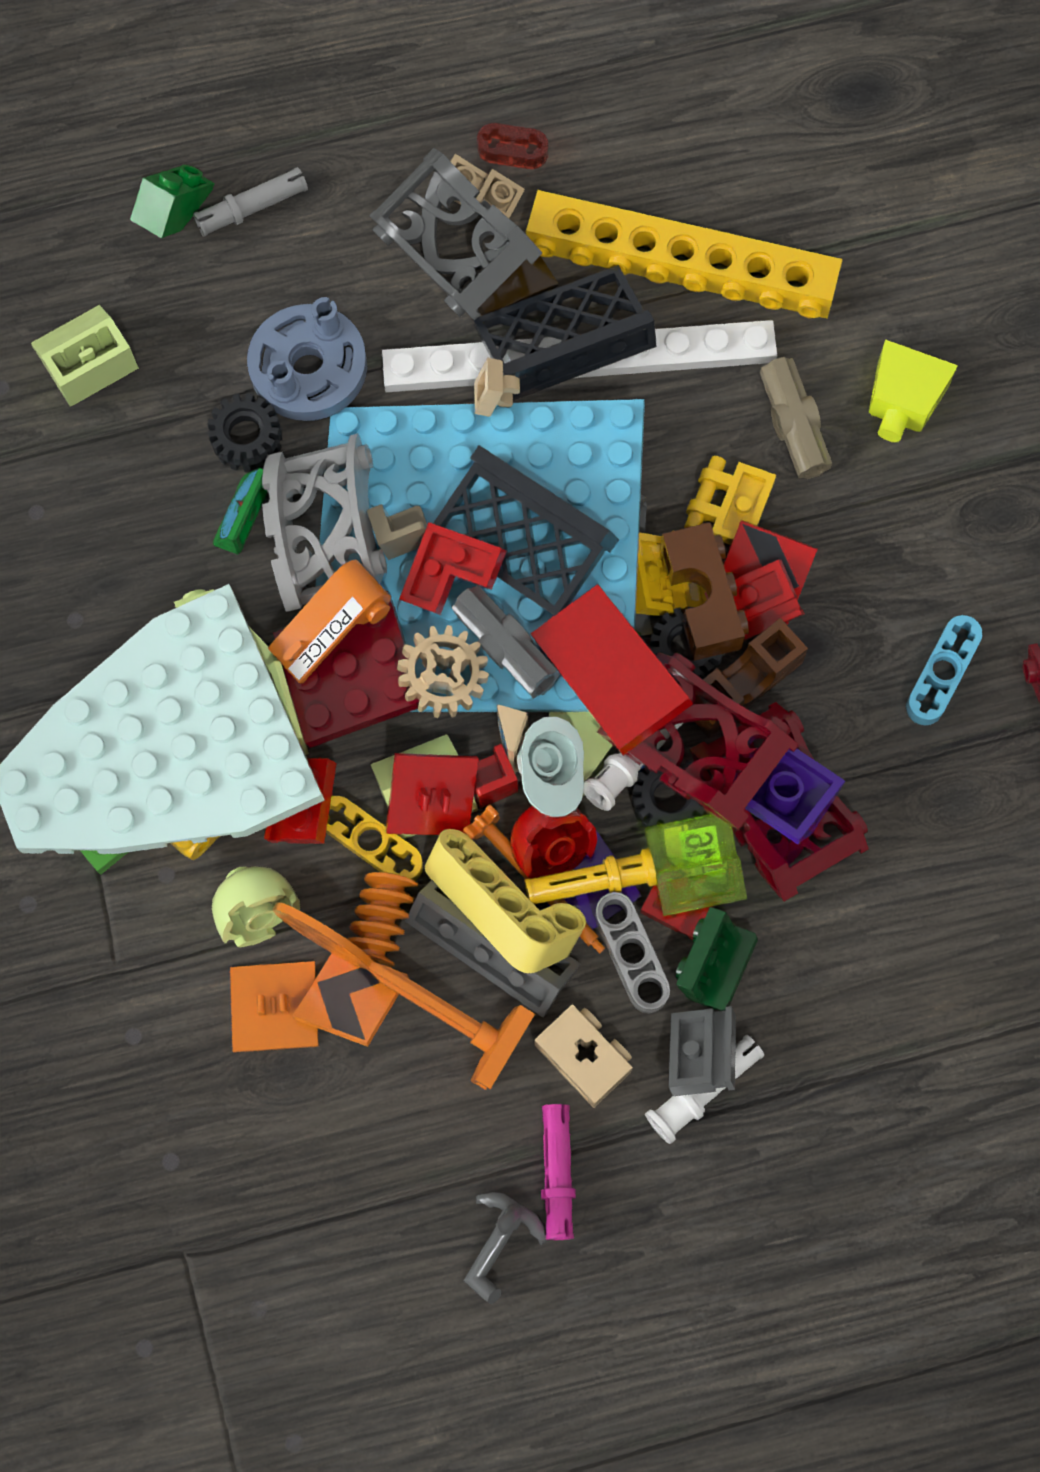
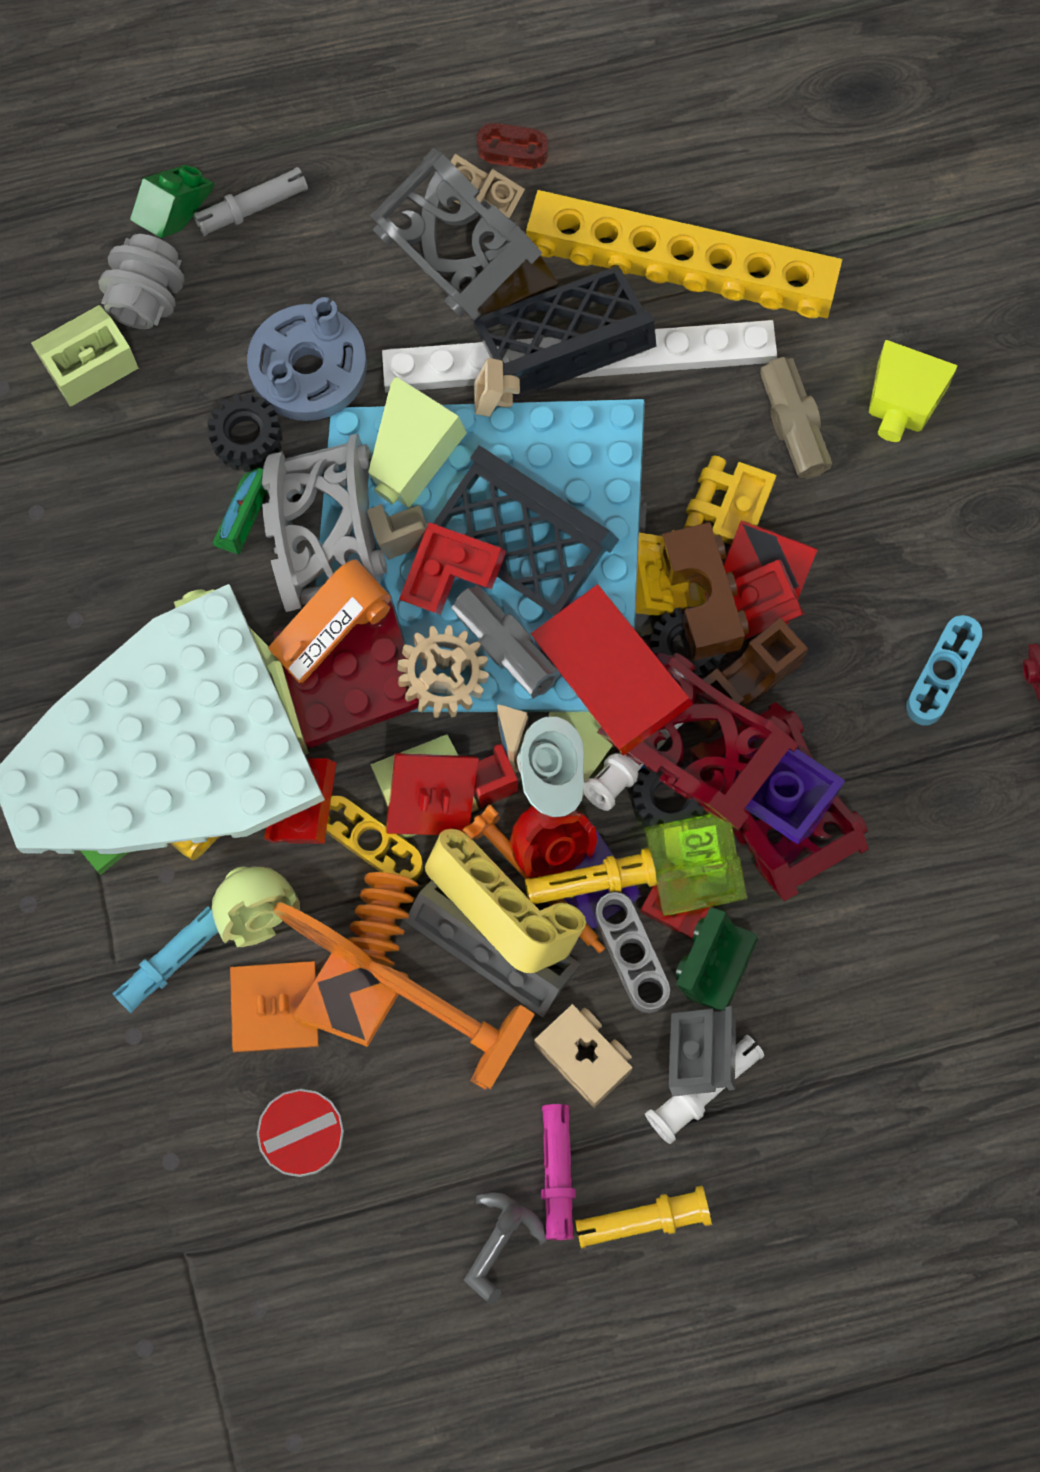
(141, 281): none -> light grey piece
(166, 961): none -> medium azure pin
(300, 1133): none -> red piece
(411, 443): none -> yellowish green slope
(665, 1214): none -> yellow pin

